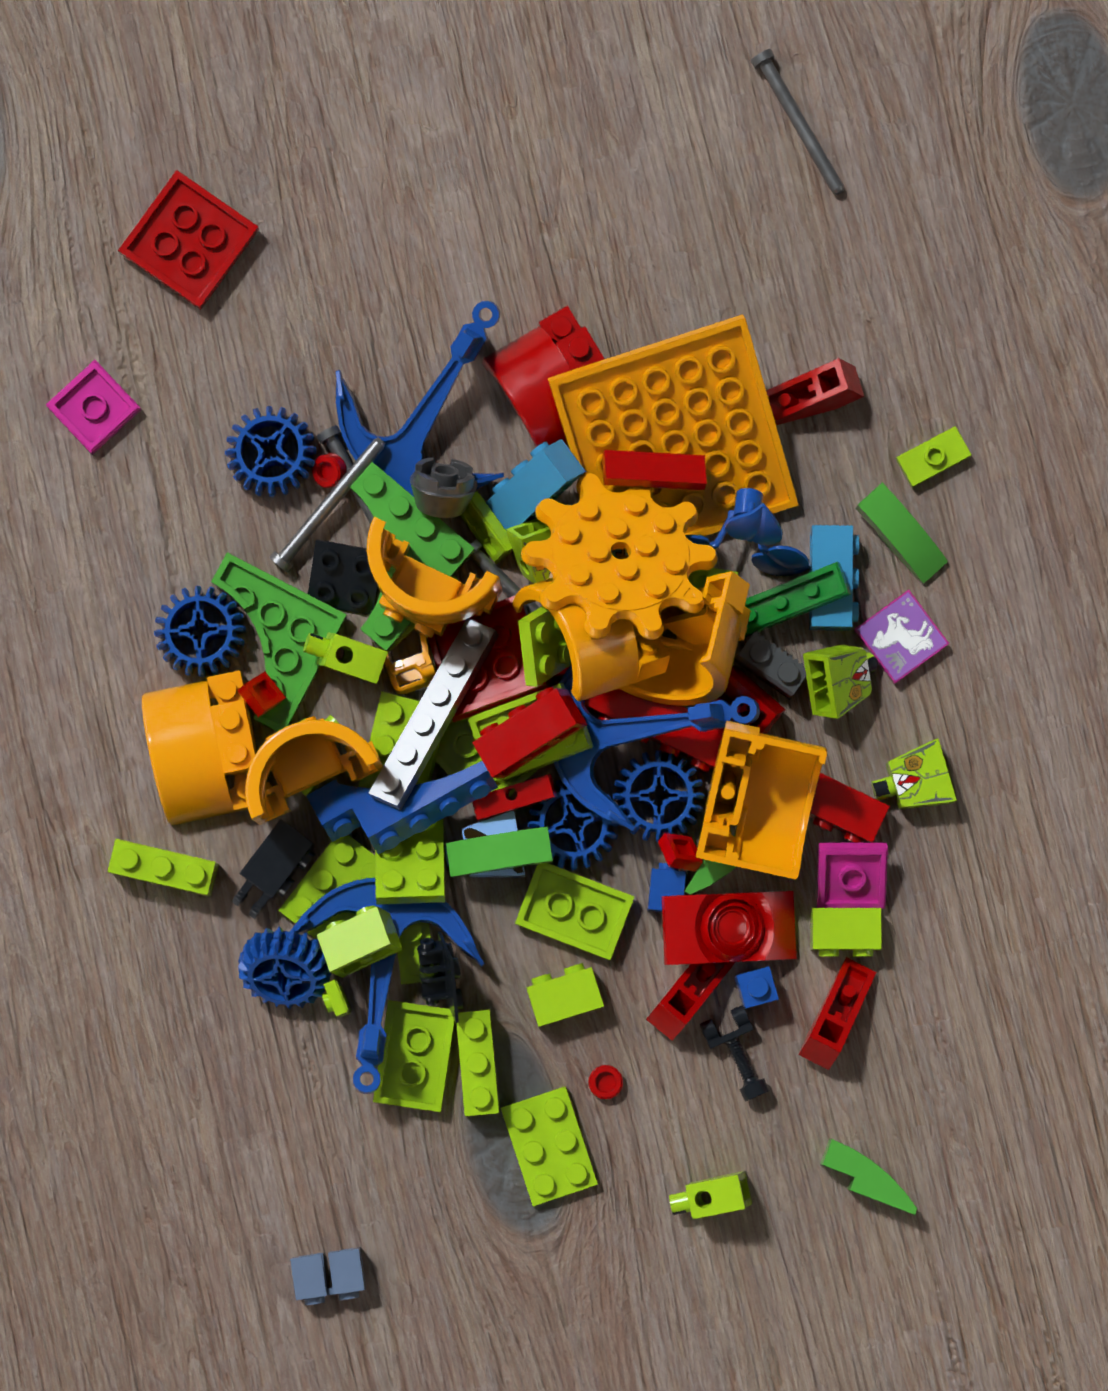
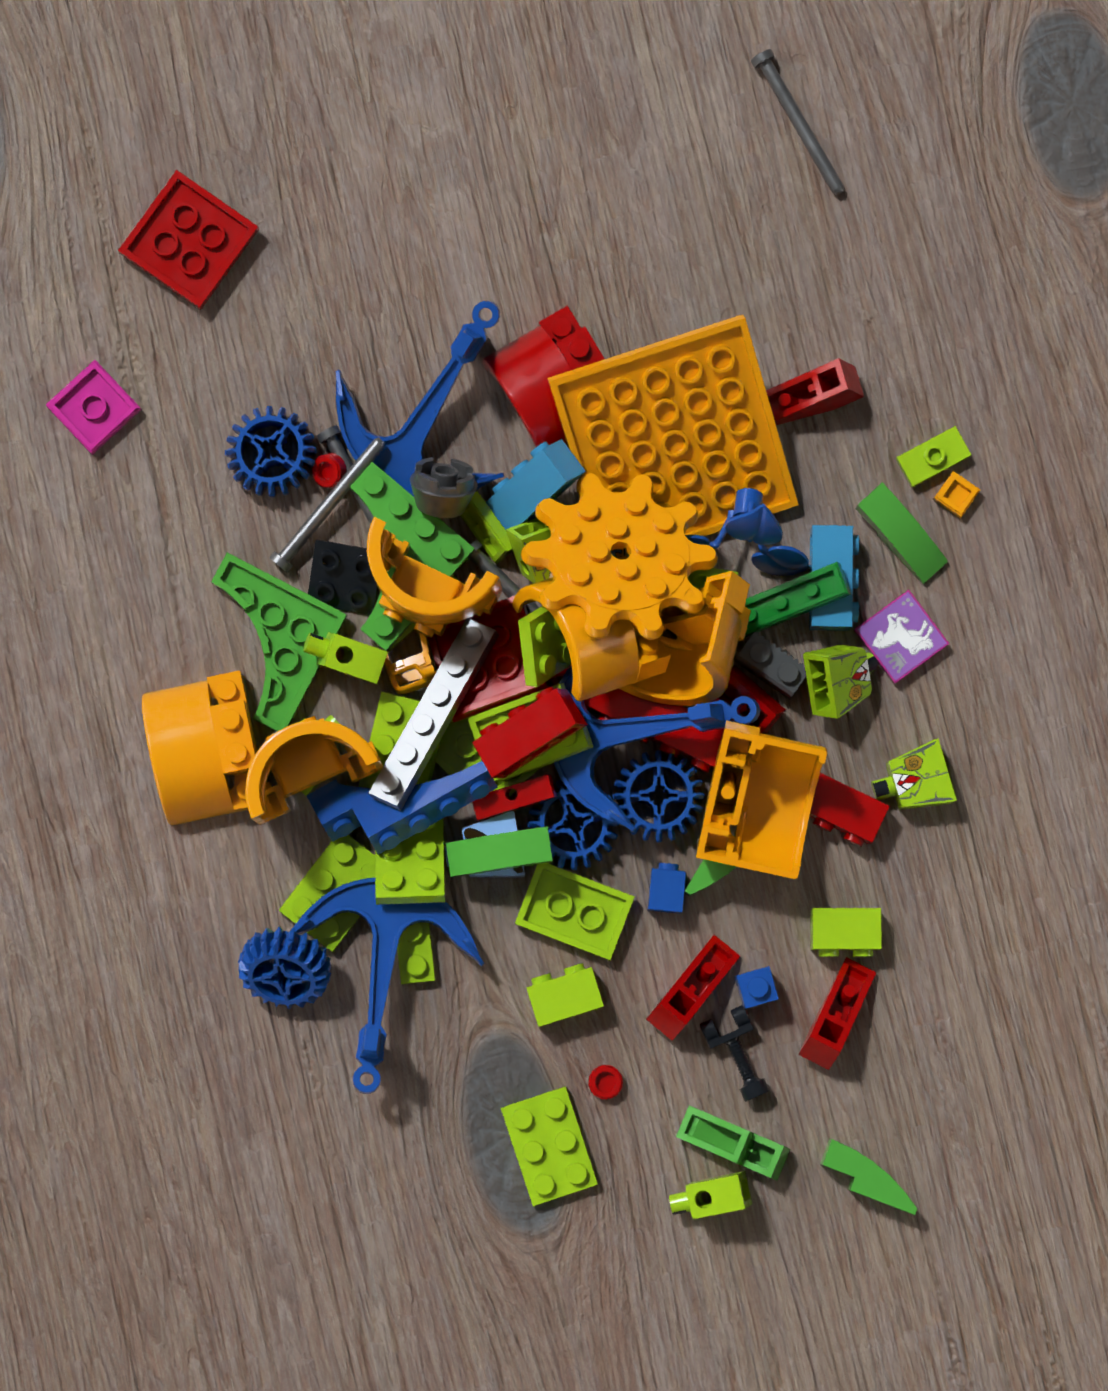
(163, 867): lime brick -> none
(183, 631): blue gear -> none
(261, 694): red plate -> none
(274, 865): black hinge -> none
(311, 1278): sand blue piece -> none
(335, 999): lime plate -> none
(359, 941): lime brick -> none
(415, 1056): lime plate -> none
(439, 974): black hinge -> none
(477, 1063): lime brick -> none
(654, 470): red tile -> none
(679, 851): red plate -> none
(728, 927): red slope -> none
(733, 1143): none -> bright green slope
(852, 875): dark pink tile -> none
(956, 494): none -> light orange tile

